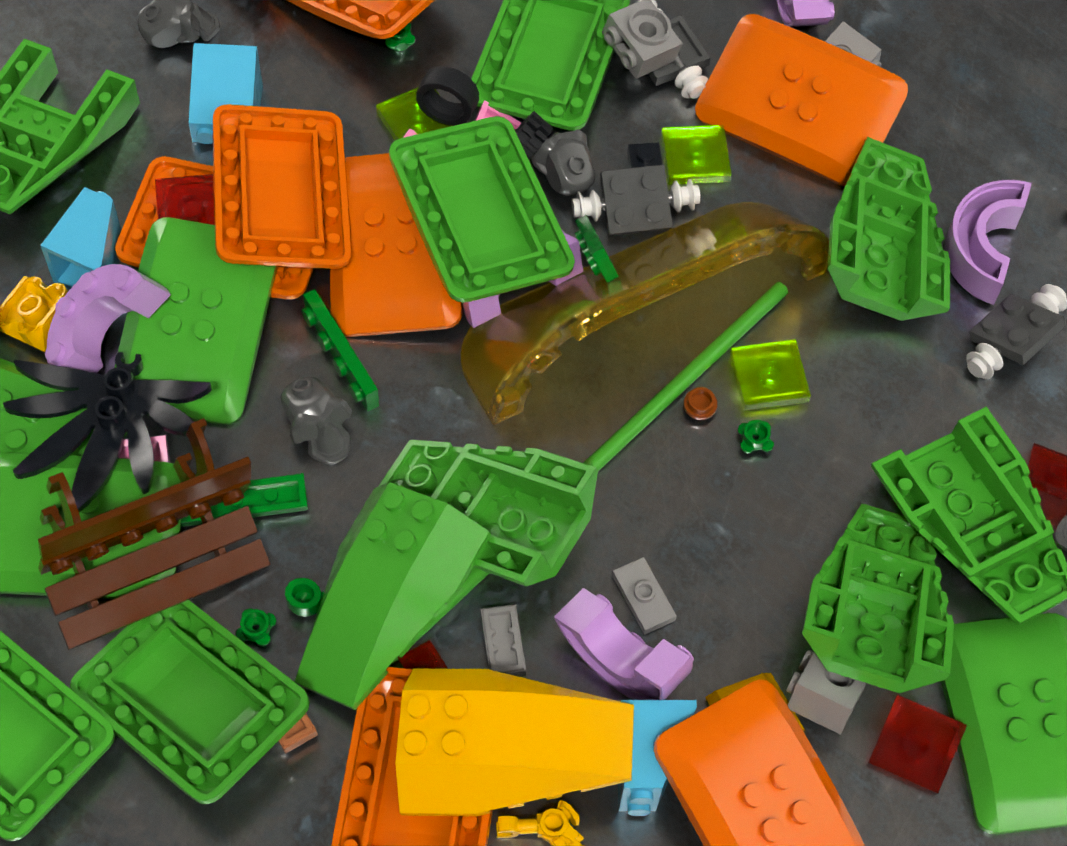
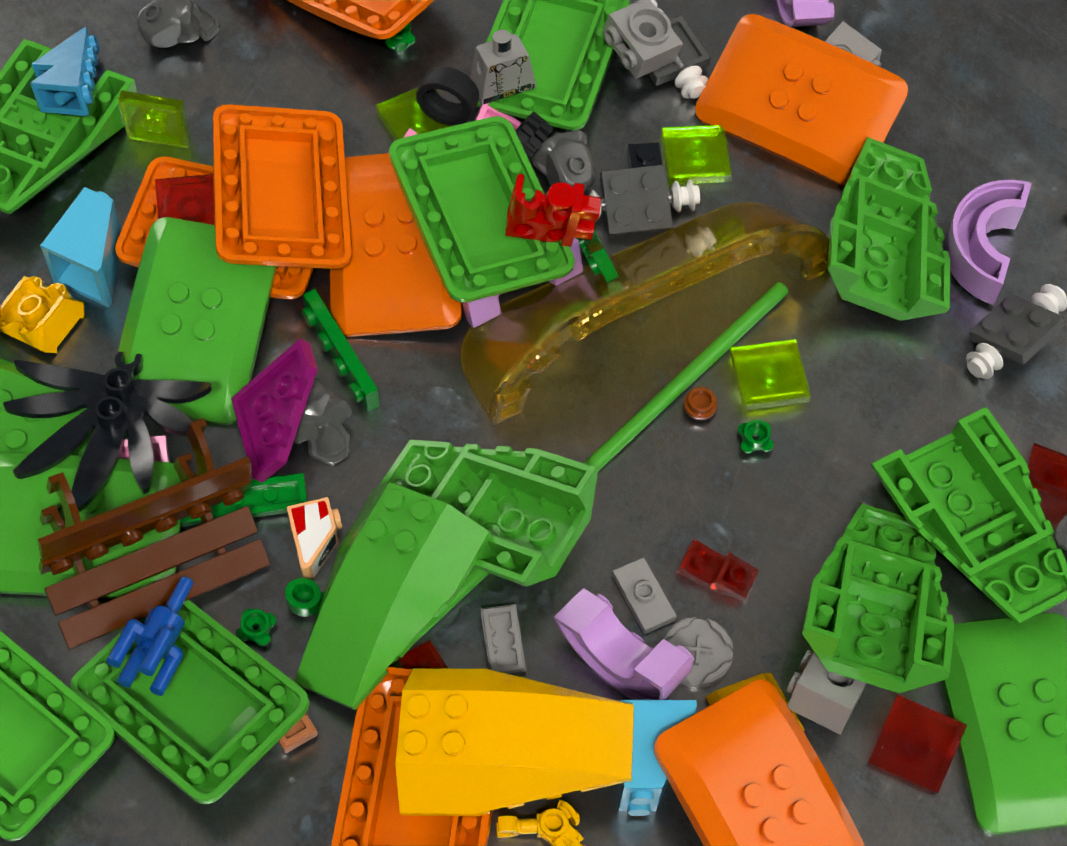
(66, 75): none -> dark azure slope
(90, 310): lavender brick -> none
(153, 642): none -> blue plant
(155, 119): none -> clear neon green plate
(219, 78): medium azure slope -> none
(272, 408): none -> magenta plate
(314, 533): none -> slope
(502, 67): none -> light grey torso
(552, 216): none -> red hips
(709, 647): none -> light grey tile
(717, 572): none -> clear red slope

